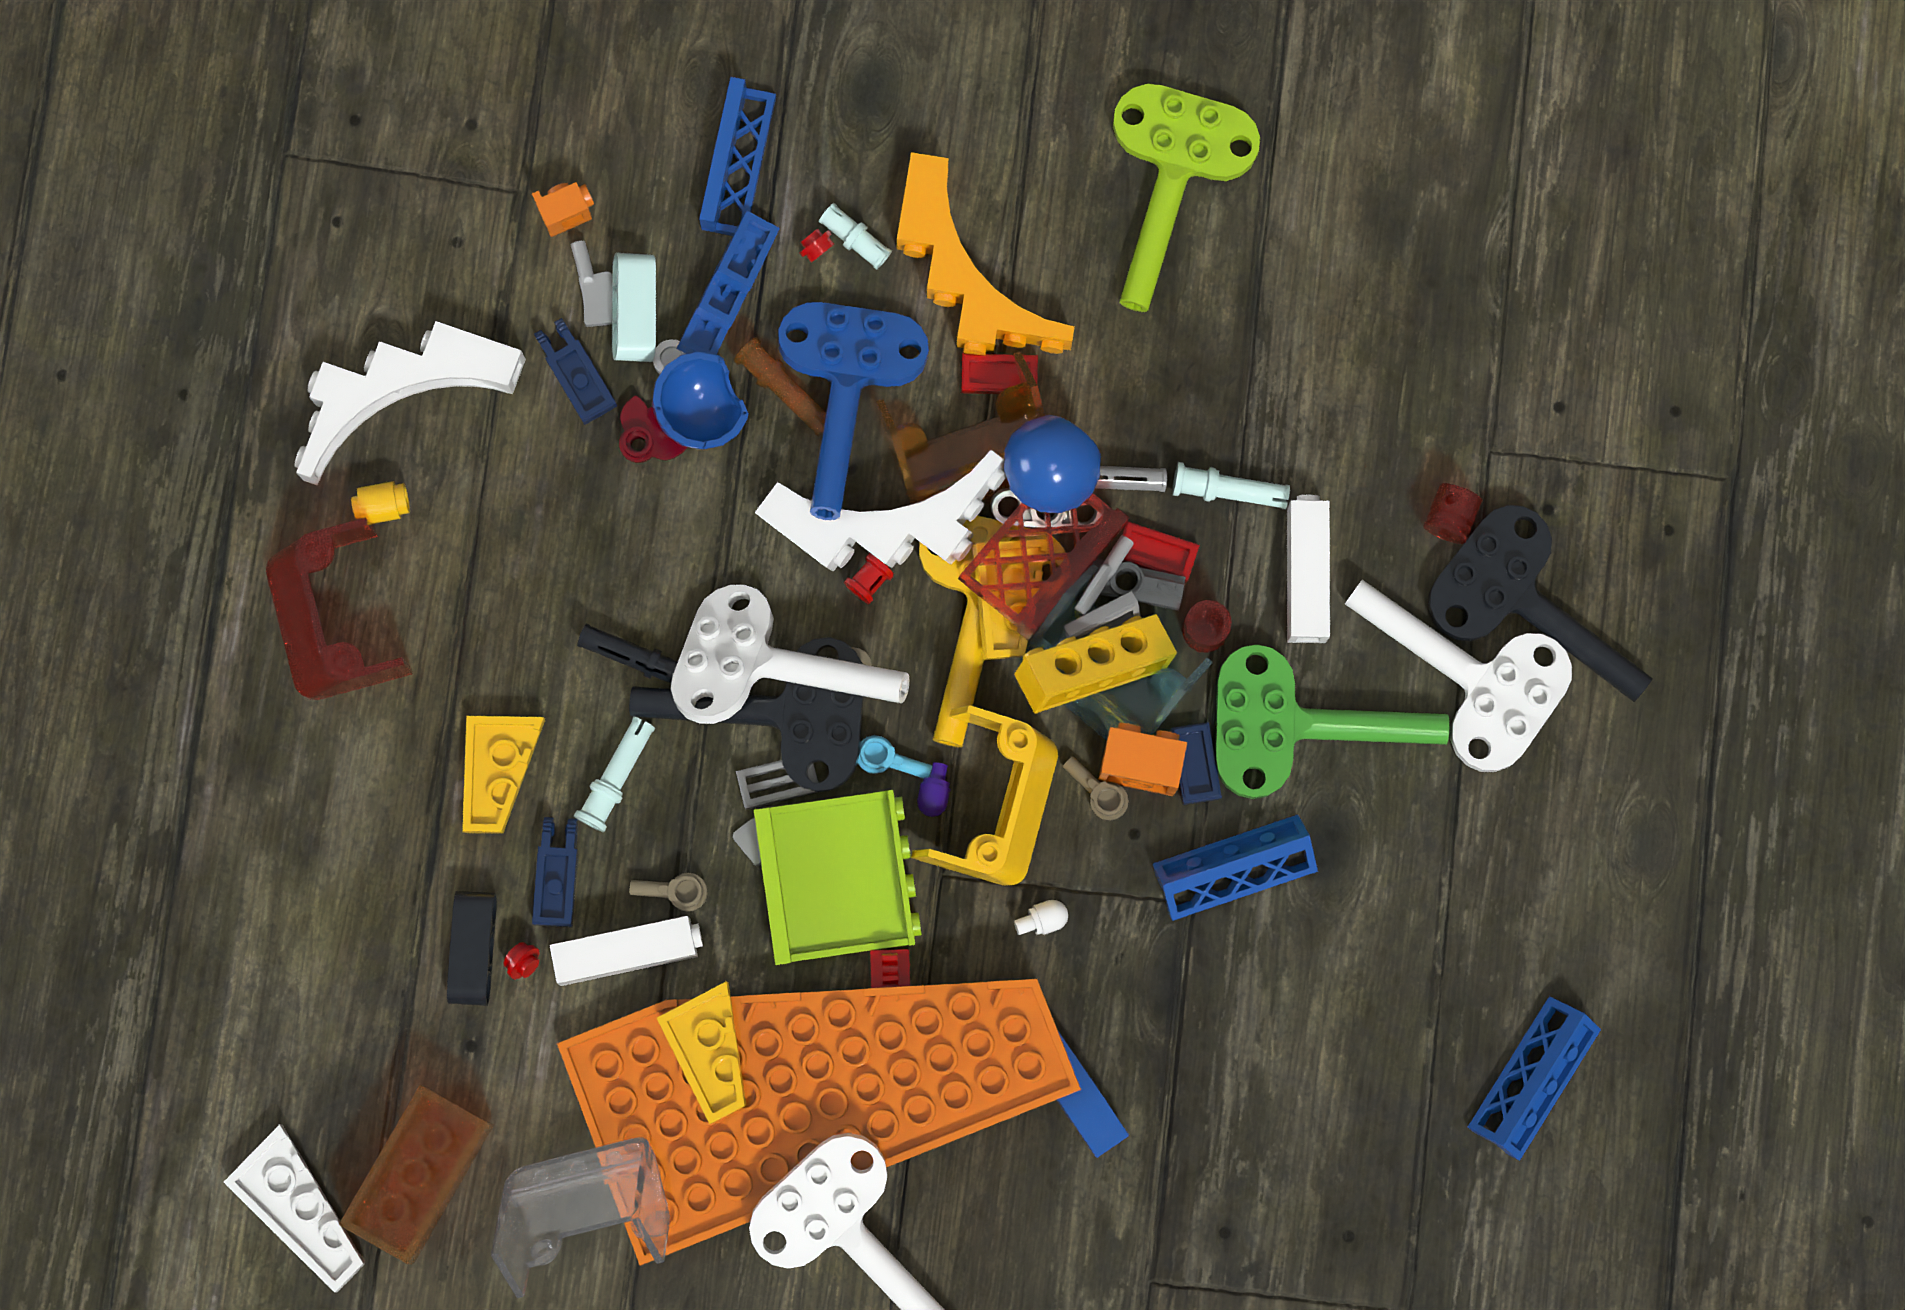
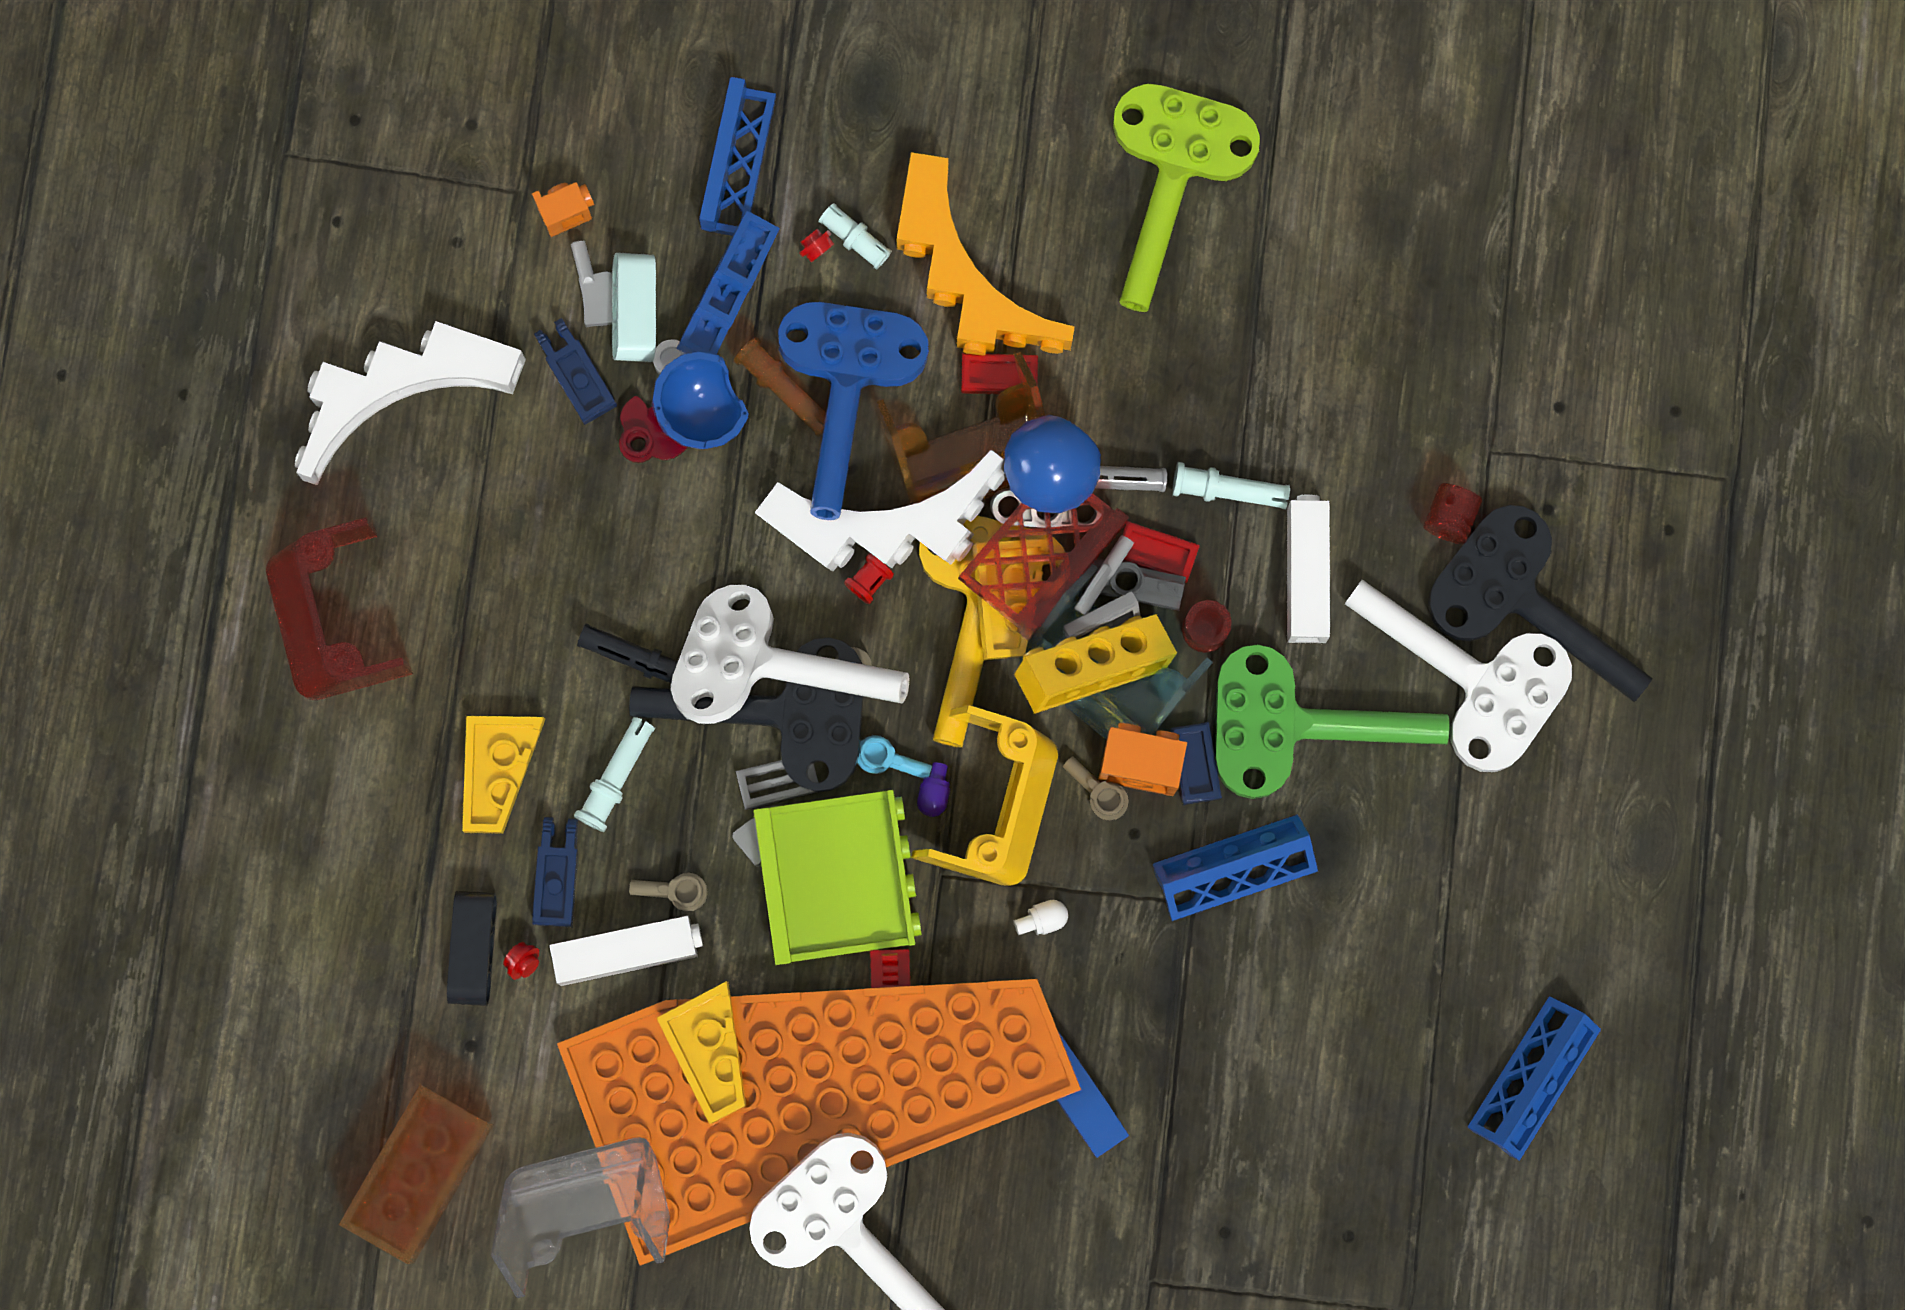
(291, 1203): white wing -> none
(381, 502): yellow brick -> none

